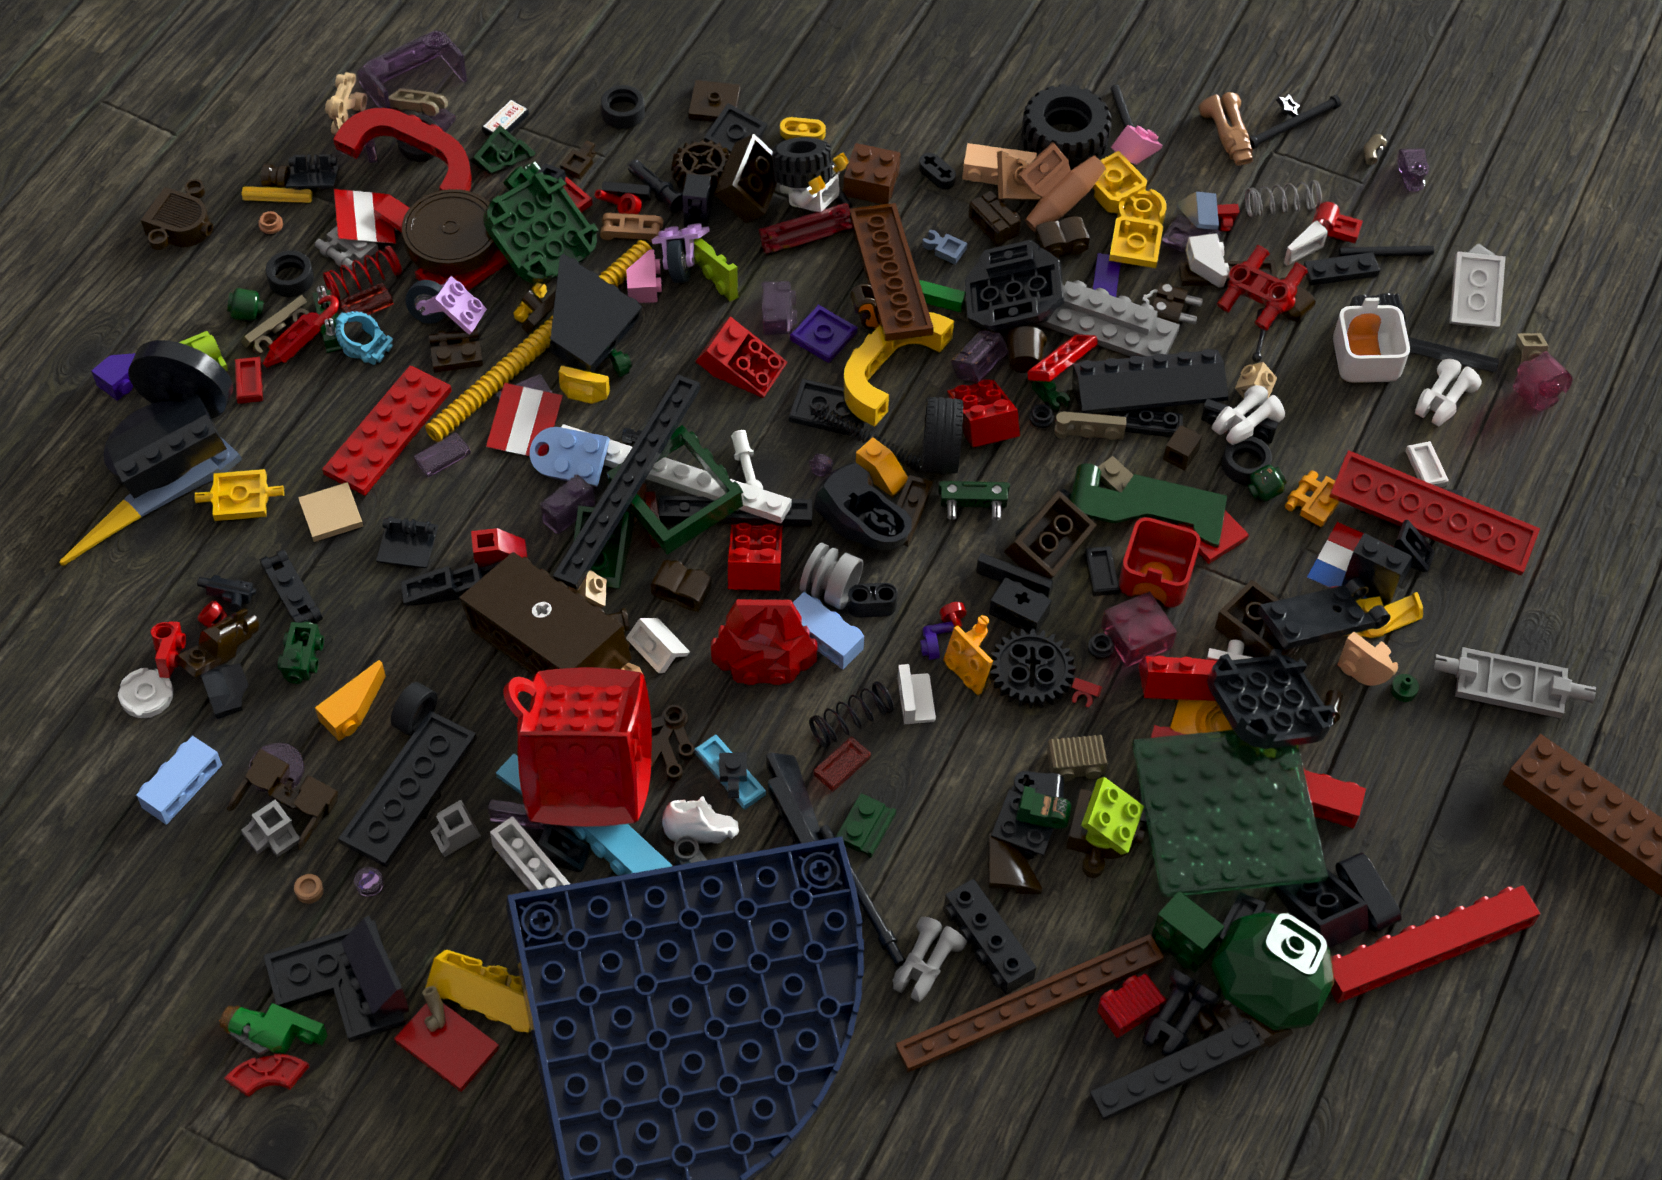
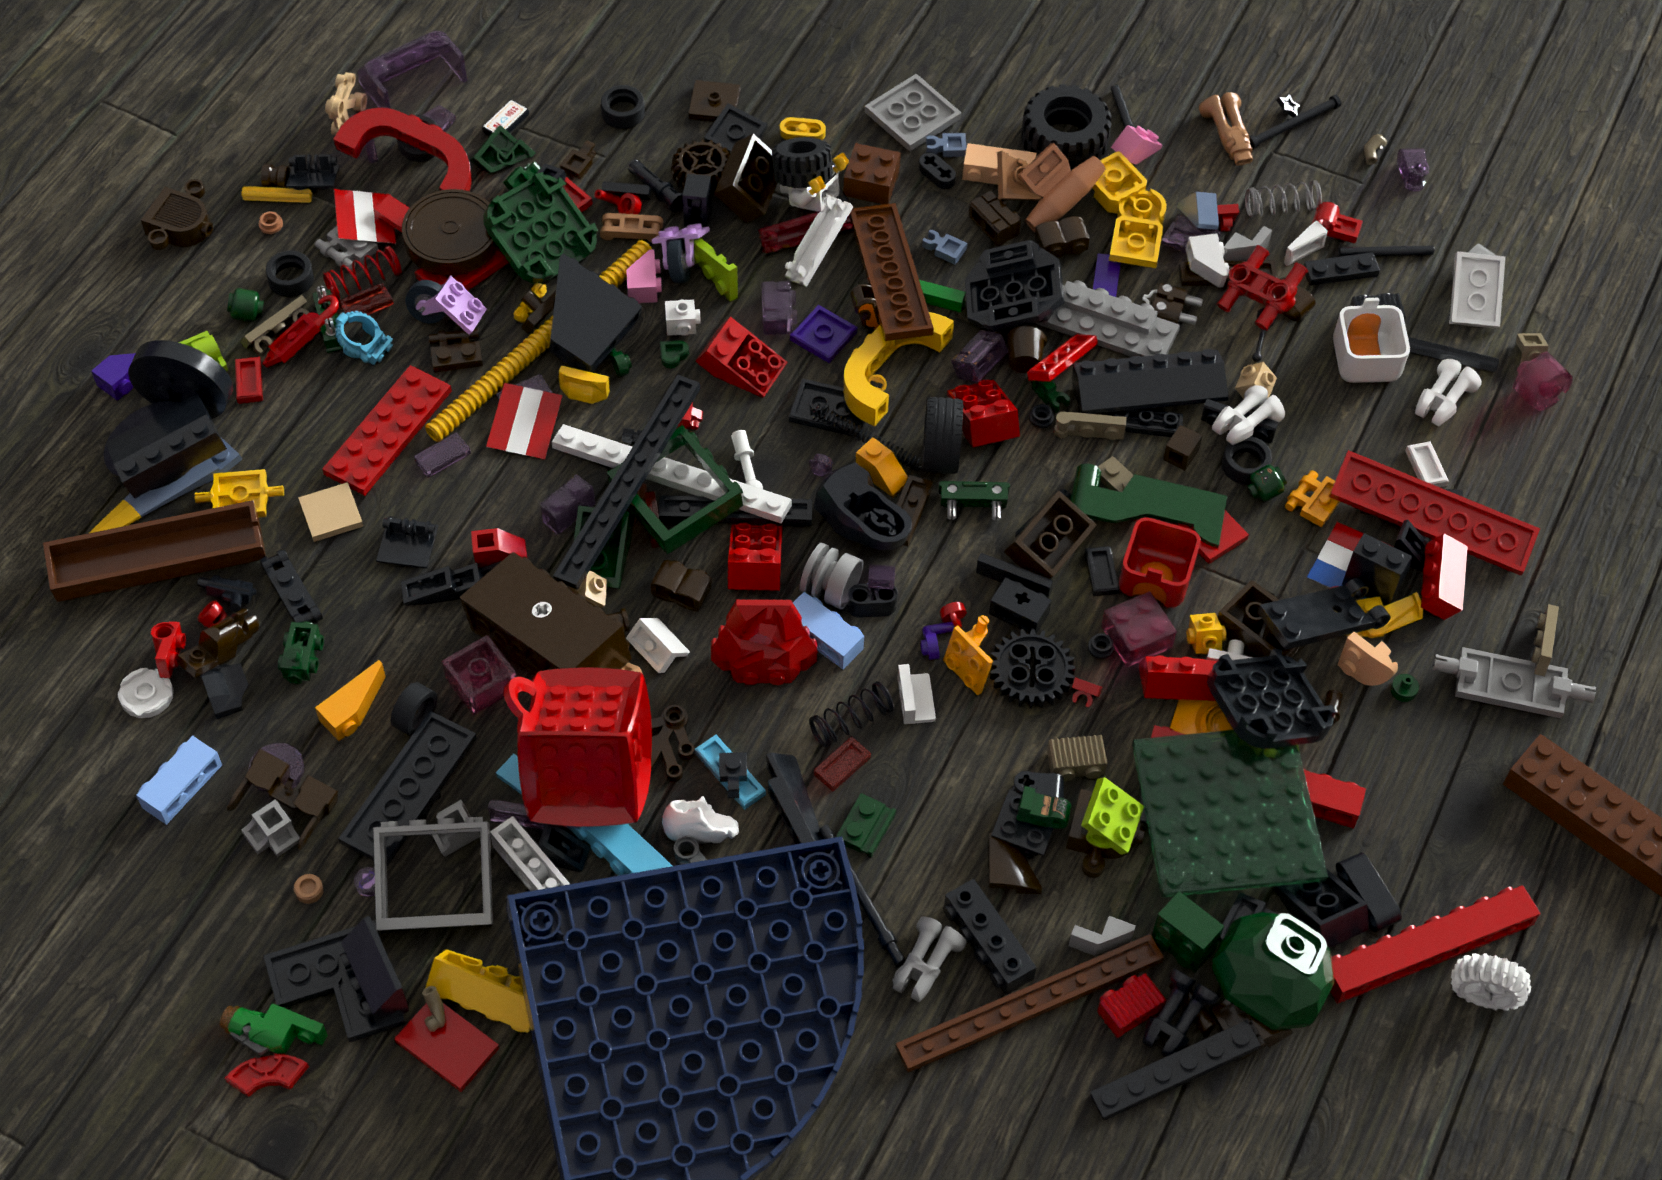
(153, 551): none -> reddish brown piece
(418, 101): dark tan hinge -> none
(419, 827): none -> light grey window
(478, 674): none -> clear pink brick
(570, 454): light blue plate -> none
(673, 352): none -> dark green tile
(681, 317): none -> white brick
(691, 418): none -> red tile
(817, 240): none -> white piece
(878, 379): none -> yellow hinge
(881, 576): none -> clear purple slope
(912, 112): none -> light grey plate
(950, 144): none -> sand blue plate
(1114, 935): none -> light grey slope
(1205, 633): none -> yellow brick
(1240, 248): none -> light grey slope
(1444, 576): none -> brick
(1490, 982): none -> white gear
(1544, 639): none -> dark tan plate

